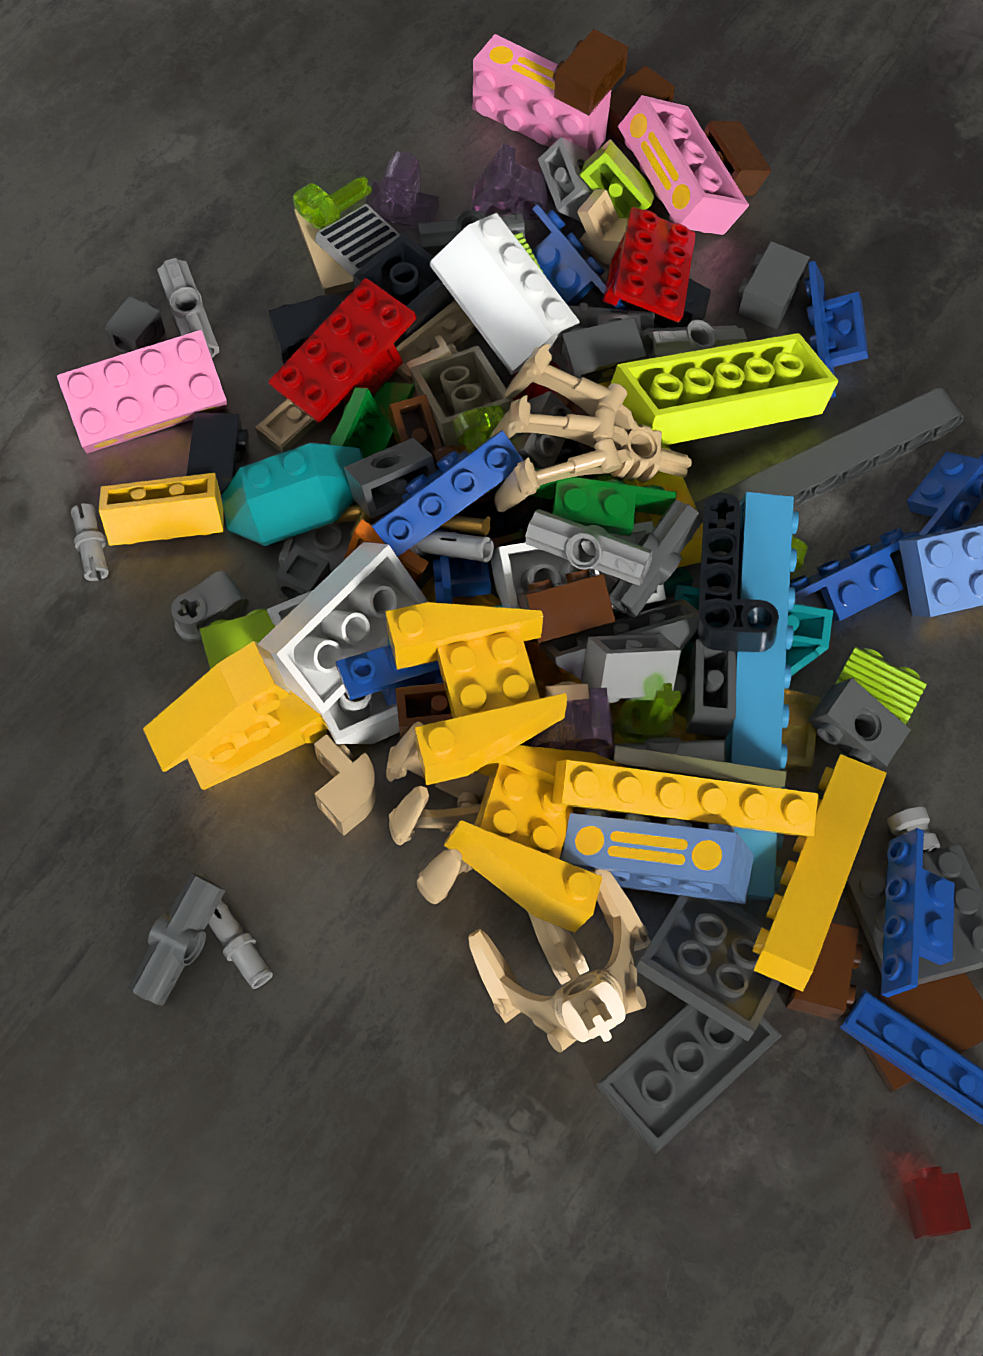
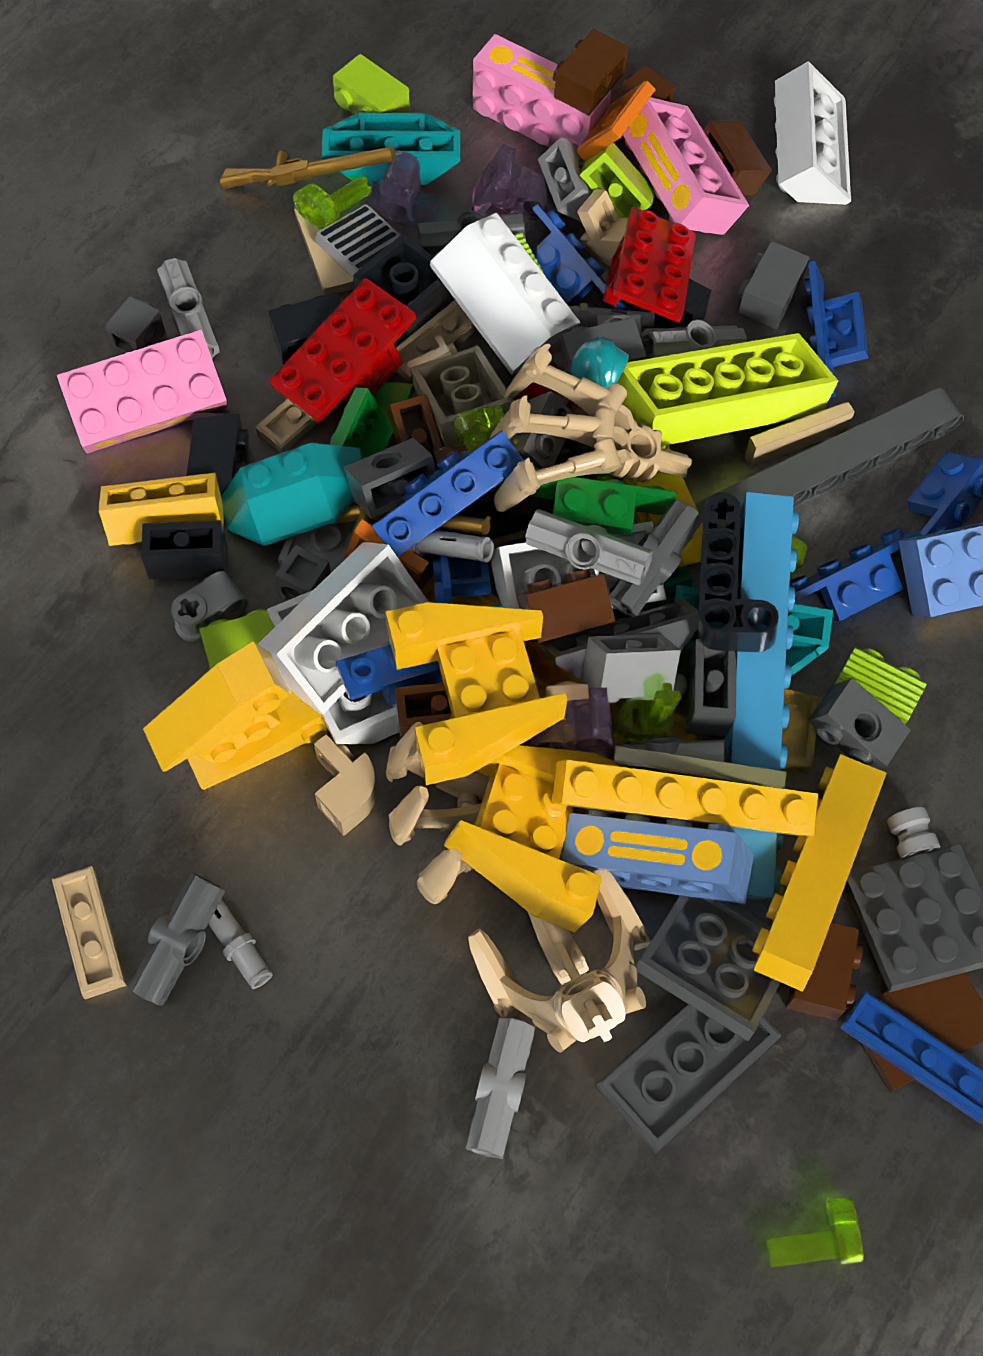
(88, 932): none -> tan tile
(89, 542): light grey pin -> none
(183, 549): none -> black brick
(289, 171): none -> pearl gold piece
(369, 89): none -> lime brick
(419, 134): none -> teal wedge
(500, 1088): none -> light grey piece
(599, 361): none -> teal hat
(615, 120): none -> orange tile
(798, 434): none -> tan tile
(811, 138): none -> white slope
(839, 1243): none -> clear neon green piece
(916, 915): blue bracket -> none
(936, 1203): clear red brick -> none

